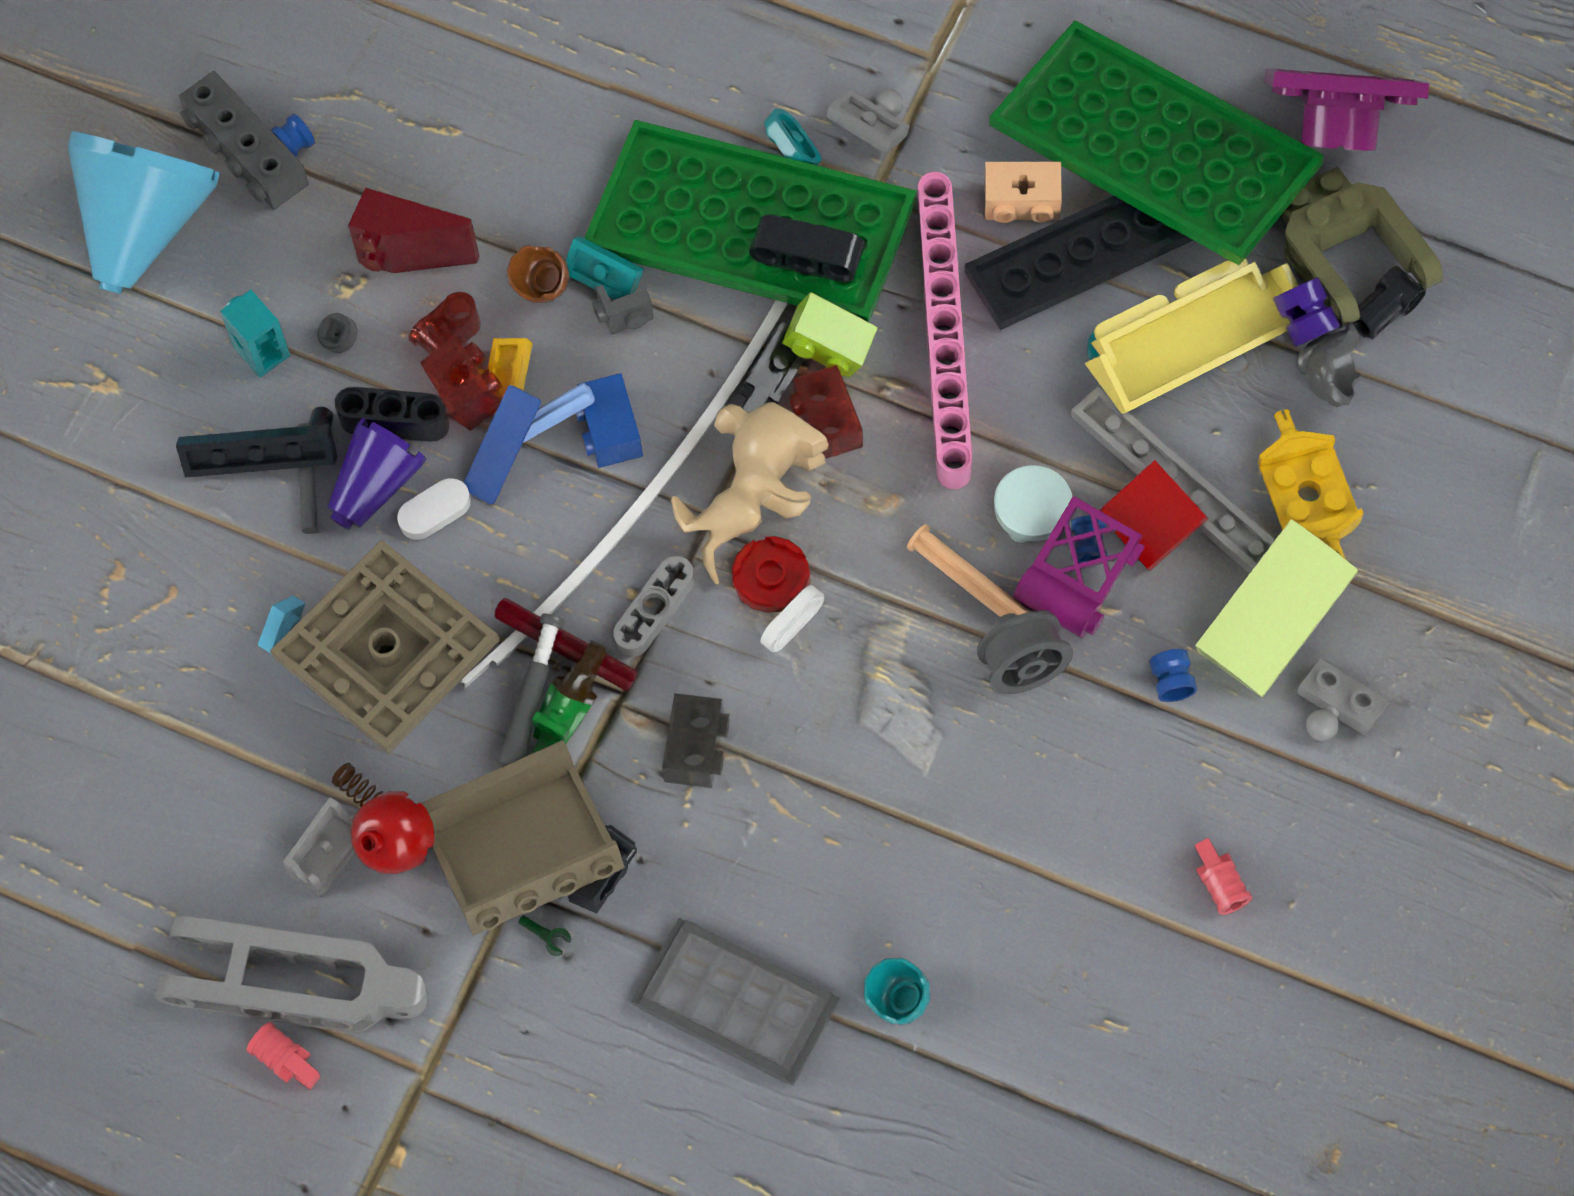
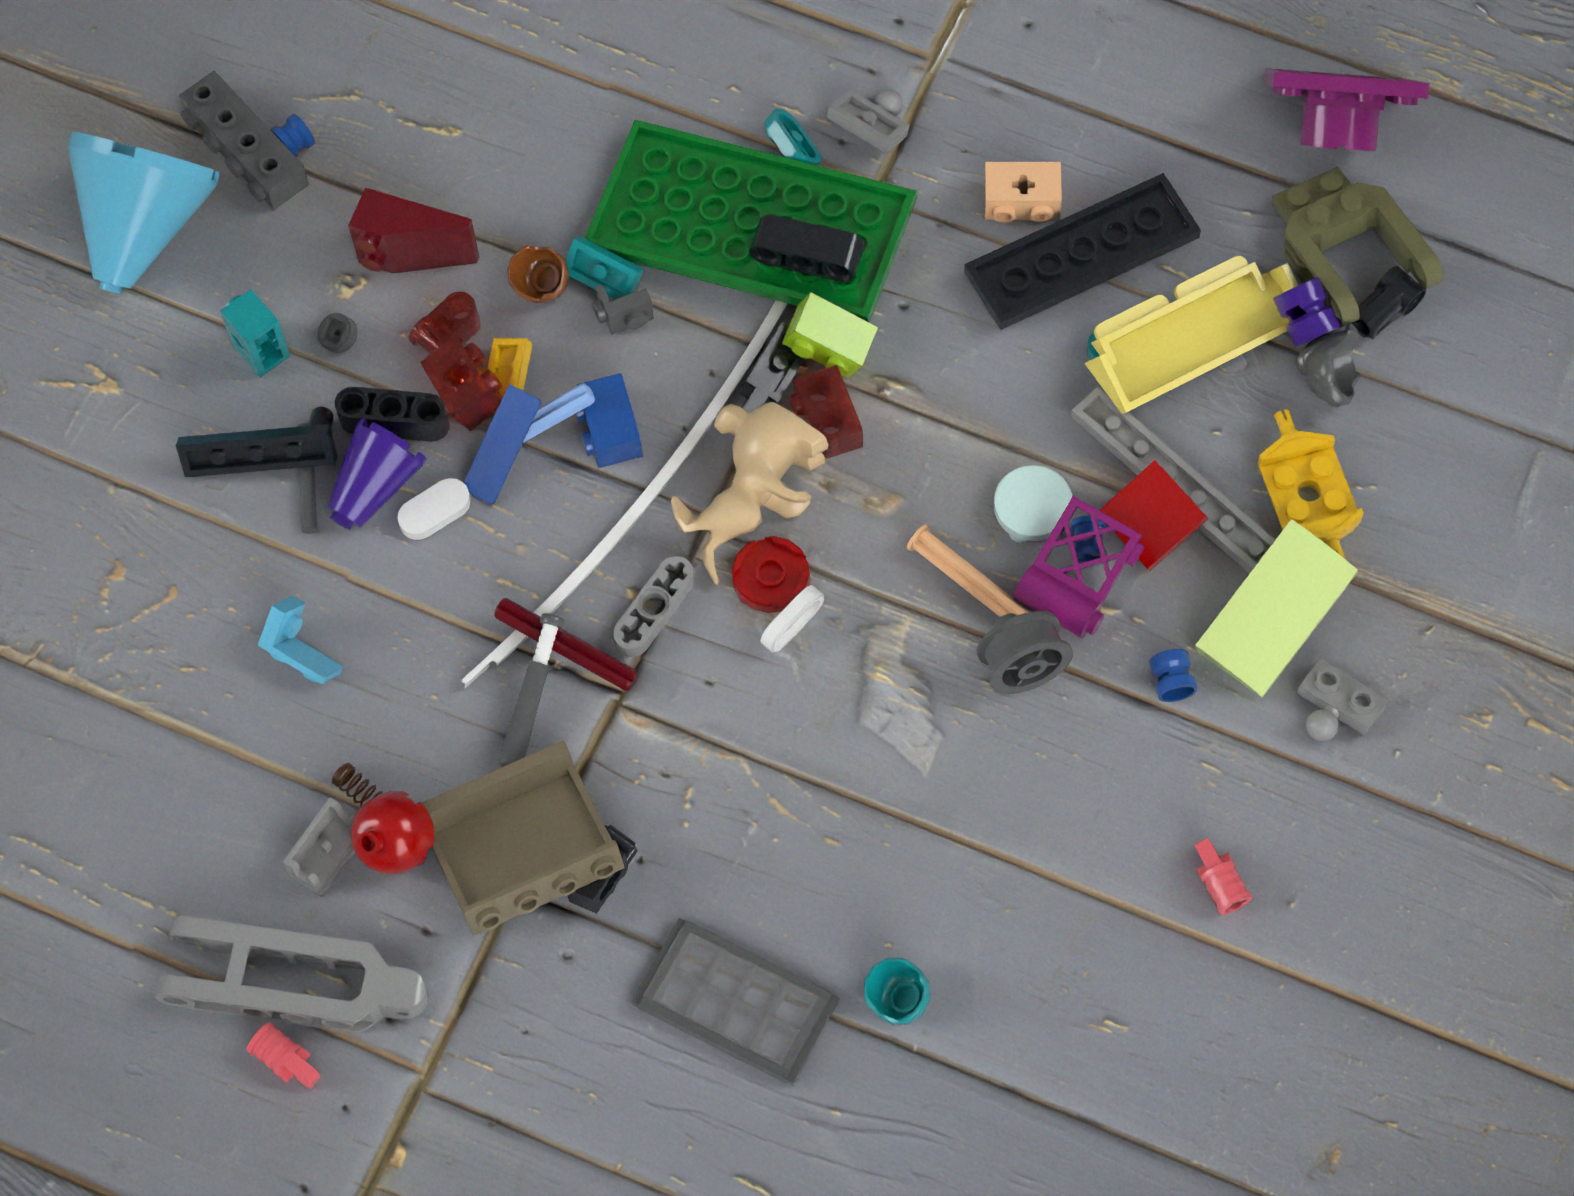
(384, 646): dark tan piece -> none
(546, 934): dark green hand -> none
(568, 699): animal -> none
(689, 740): clear smoke brick -> none
(948, 343): bright pink beam -> none
(1157, 141): green plate -> none

